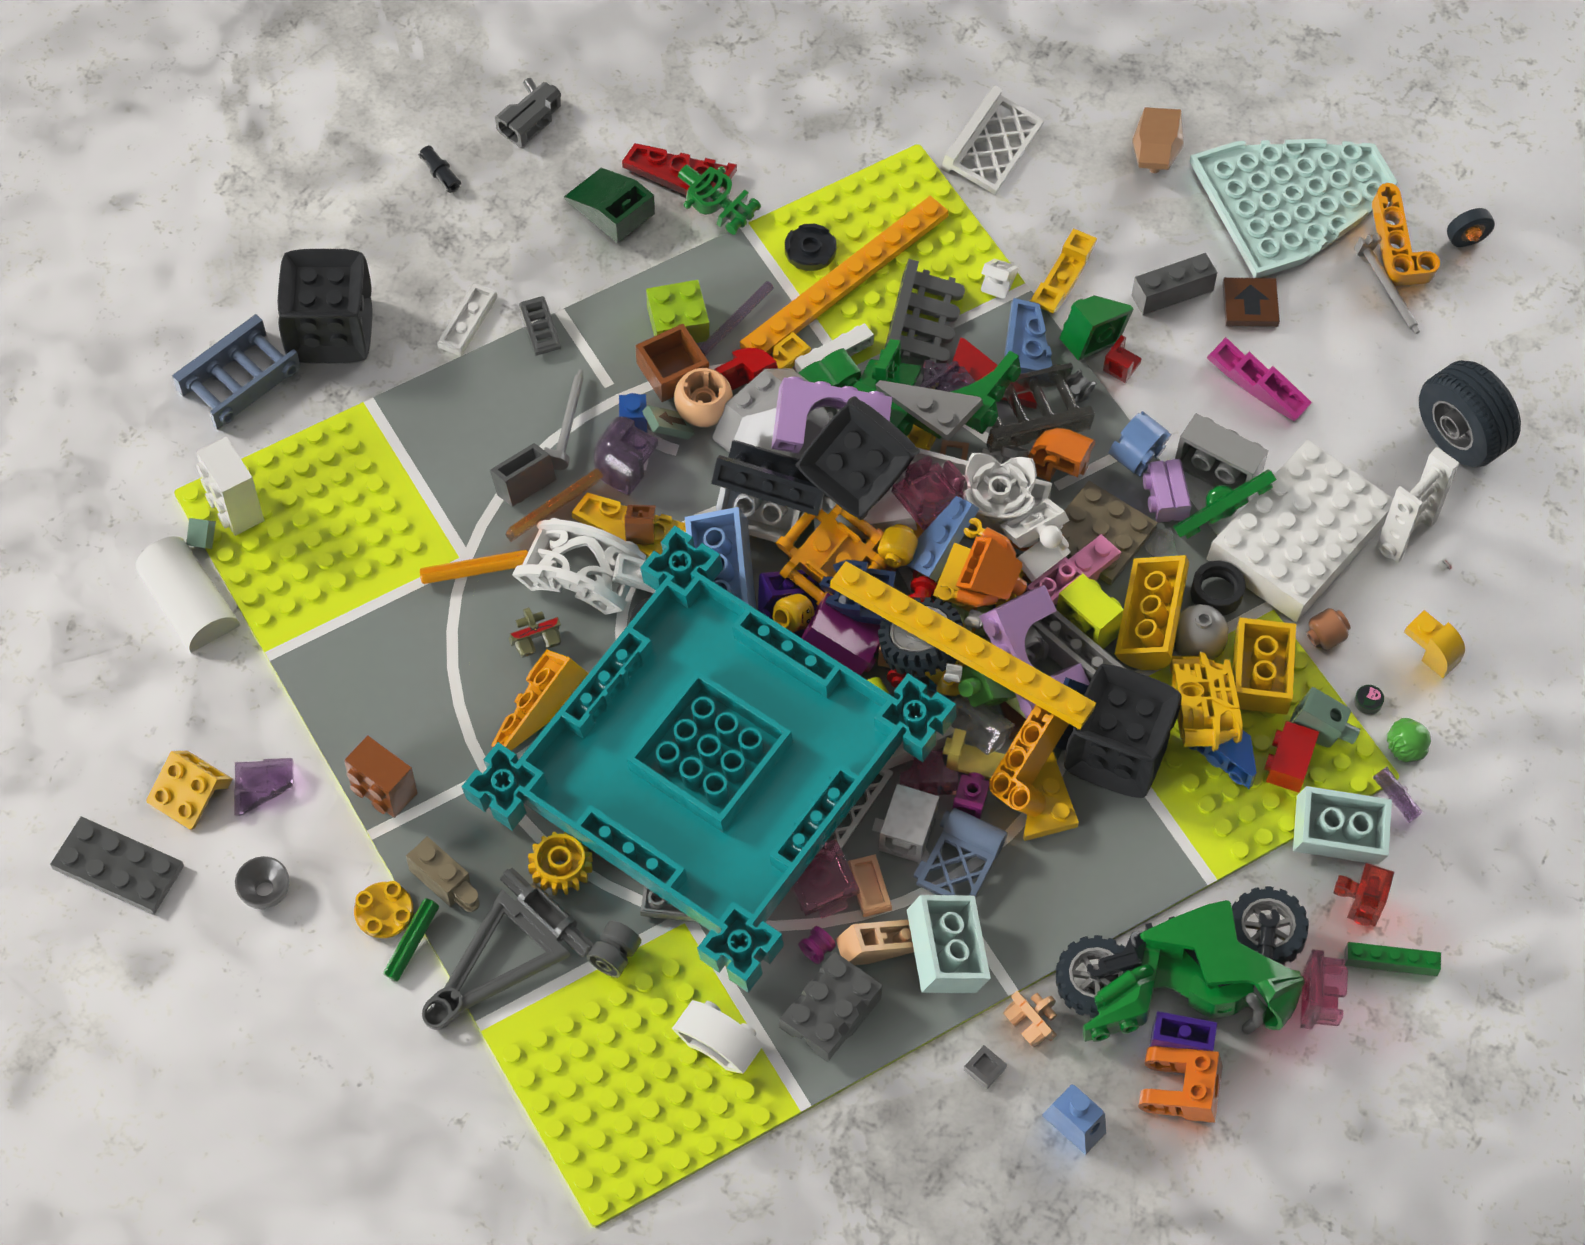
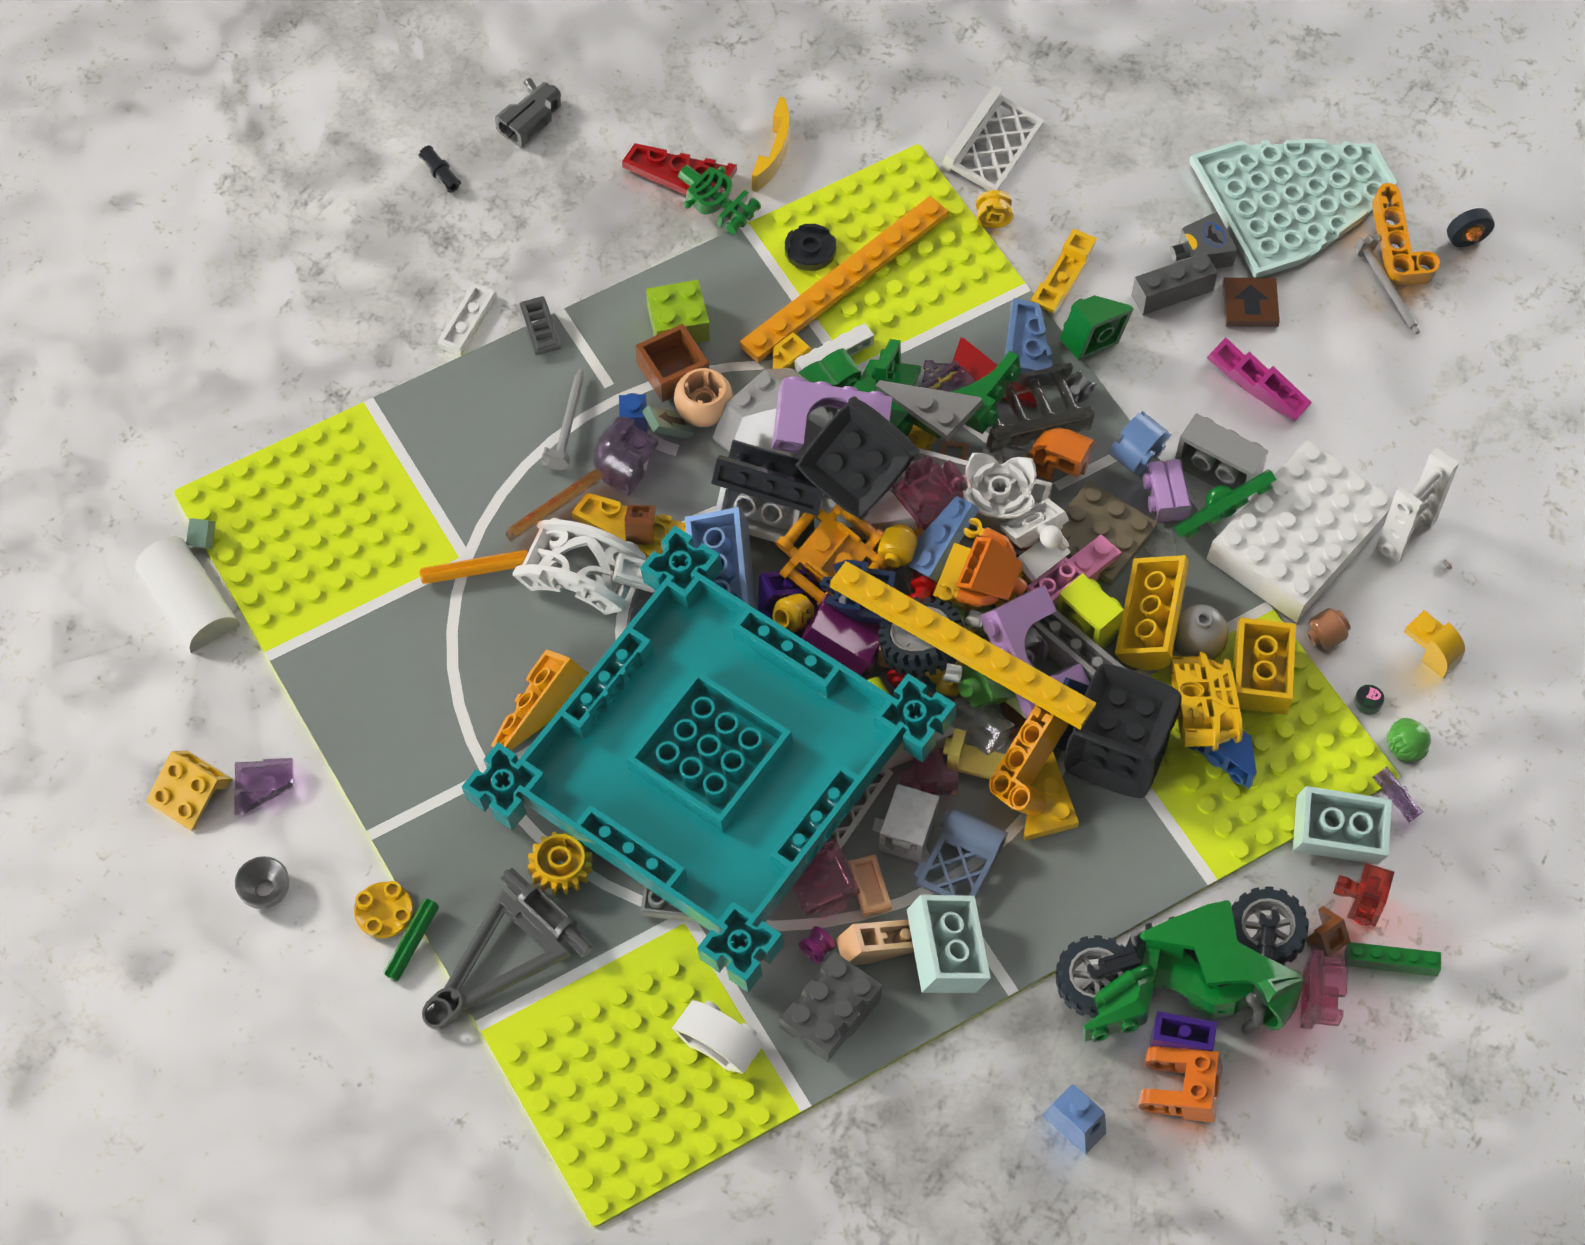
(117, 865): dark grey plate -> none
(223, 352): sand blue fence -> none
(229, 486): white brick -> none
(325, 305): black piece -> none
(380, 777): dark orange piece -> none
(442, 875): dark tan brick -> none
(523, 474): dark grey brick -> none
(523, 638): olive hips -> none
(612, 952): dark grey wheel -> none
(613, 202): dark green slope -> none
(736, 318): bar -> none
(746, 365): red brick -> none
(768, 166): none -> yellow slope
(925, 305): dark grey fence -> none
(973, 802): magenta brick -> none
(985, 1067): flat silver plate -> none
(994, 209): none -> yellow wheel
(998, 277): white slope -> none
(1039, 1029): light nougat hips -> none
(1121, 362): red panel -> none
(1158, 138): medium nougat piece -> none
(1207, 237): none -> dark grey torso
(1221, 570): black tyre -> none
(1292, 756): red brick -> none
(1326, 716): sand green torso -> none
(1330, 935): none -> dark orange panel
(1469, 413): black wheel -> none

